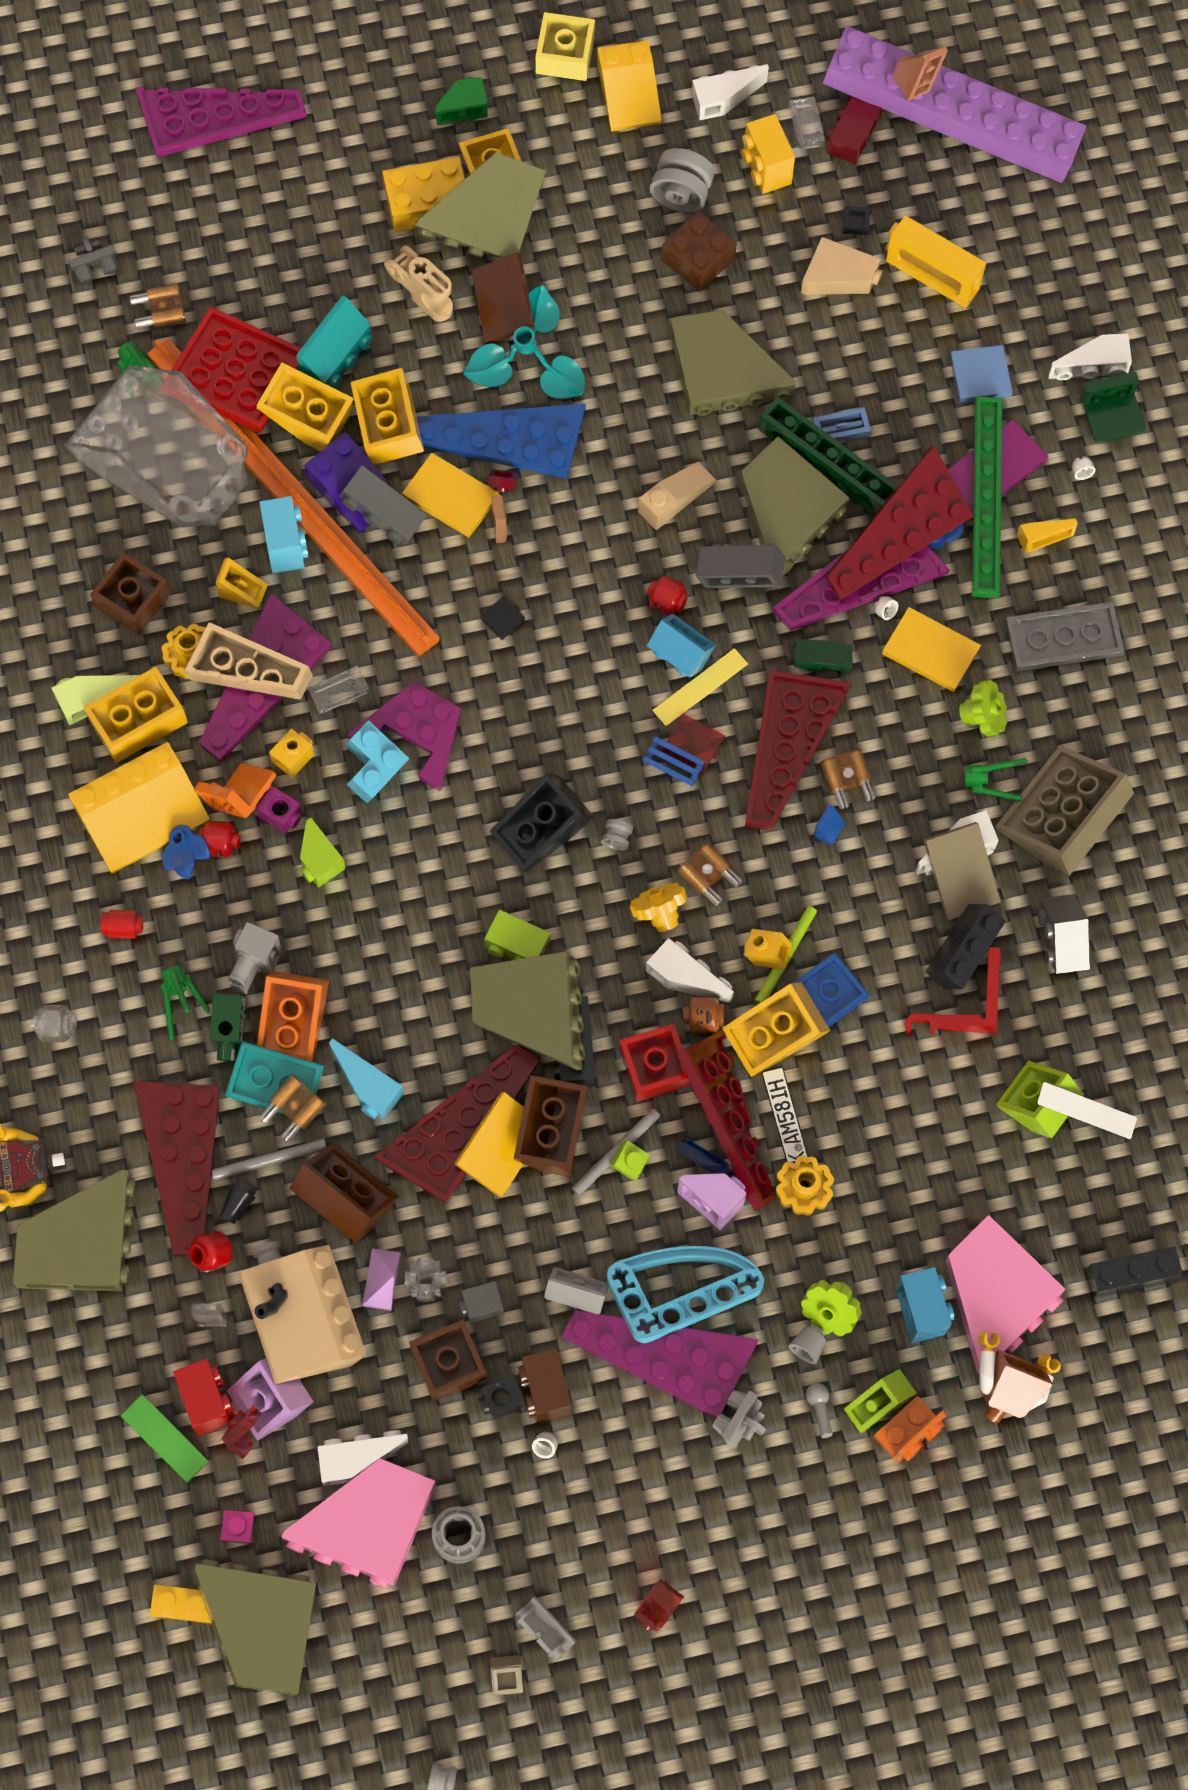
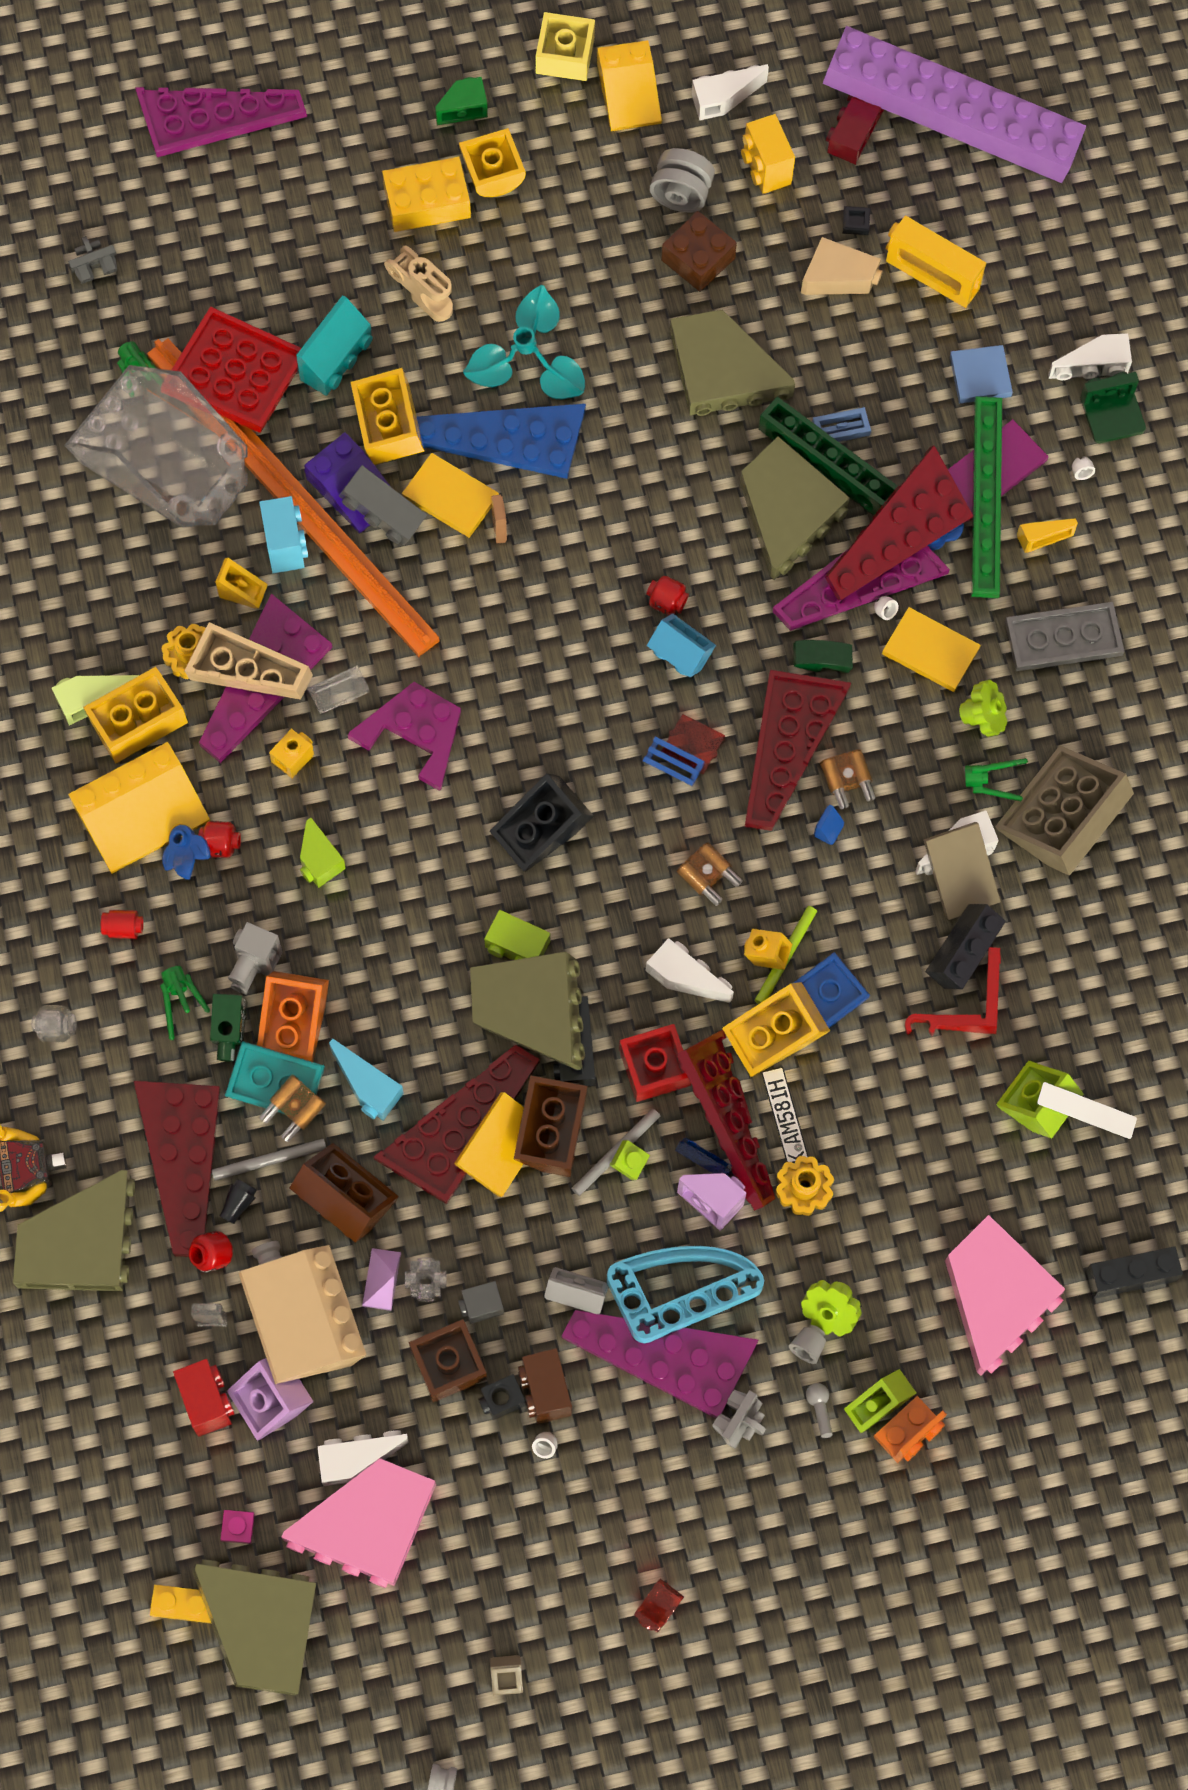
(130, 593): reddish brown brick -> none
(164, 305): clear orange piece -> none
(164, 1438): bright green slope -> none
(235, 1436): clear red bracket -> none
(240, 792): orange bracket -> none
(272, 1306): black arm -> none
(276, 799): magenta brick -> none
(306, 407): yellow slope -> none
(380, 758): medium azure brick -> none
(458, 1516): light grey piece -> none
(487, 208): olive slope -> none
(502, 298): reddish brown tile -> none
(502, 480): dark red plate -> none
(502, 618): black piece -> none
(551, 1633): light grey hinge -> none
(617, 834): light grey wheel -> none
(660, 906): yellow plant -> none
(674, 494): tan slope -> none
(700, 687): light yellow sticker -> none
(704, 1015): dark orange head -> none
(740, 566): dark grey brick -> none
(807, 122): clear tile -> none
(918, 72): nougat slope -> none
(924, 1304): dark azure brick -> none
(1011, 1382): torso -> none
(1067, 933): brick -> none

